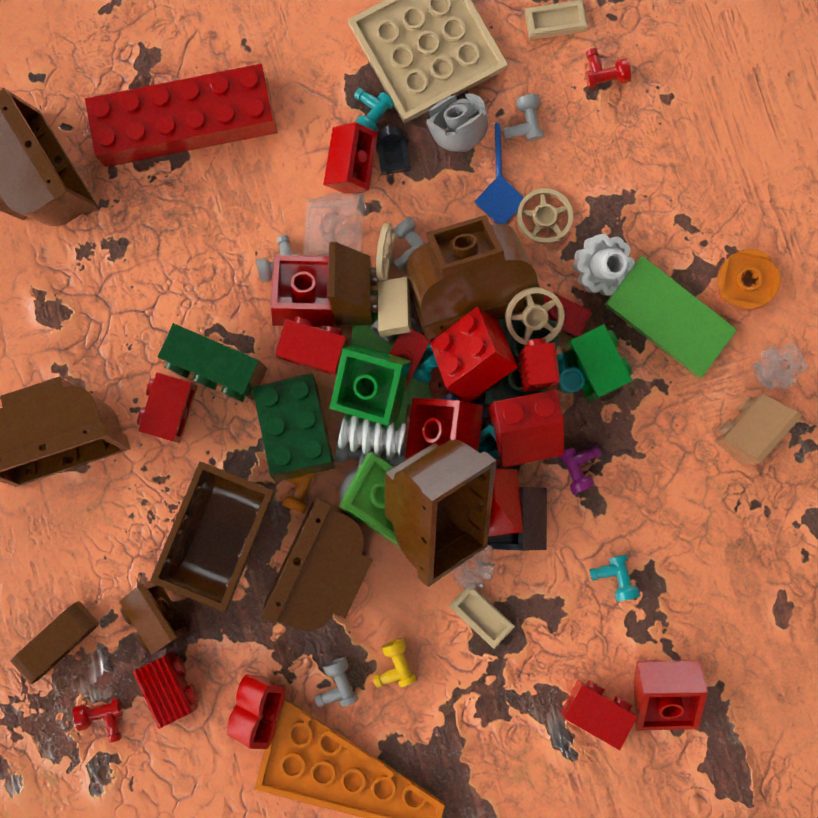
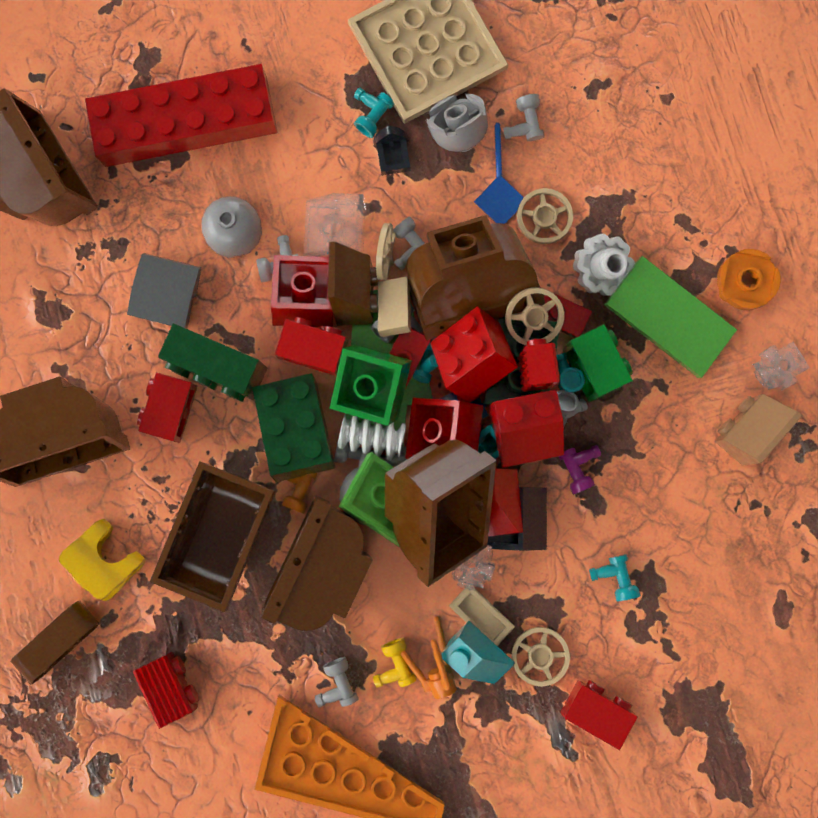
(90, 570): none -> yellow piece
(109, 712): red piece -> none
(153, 616): reddish brown slope -> none
(163, 290): none -> dark grey slope
(231, 226): none -> light grey cylinder
(256, 711): red brick -> none
(350, 158): red brick -> none
(440, 678): none -> orange plant
(476, 656): none -> teal slope
(540, 656): none -> tan wheel
(556, 19): tan tile -> none
(570, 404): none -> light grey piece
(597, 75): red piece -> none
(669, 695): red slope -> none

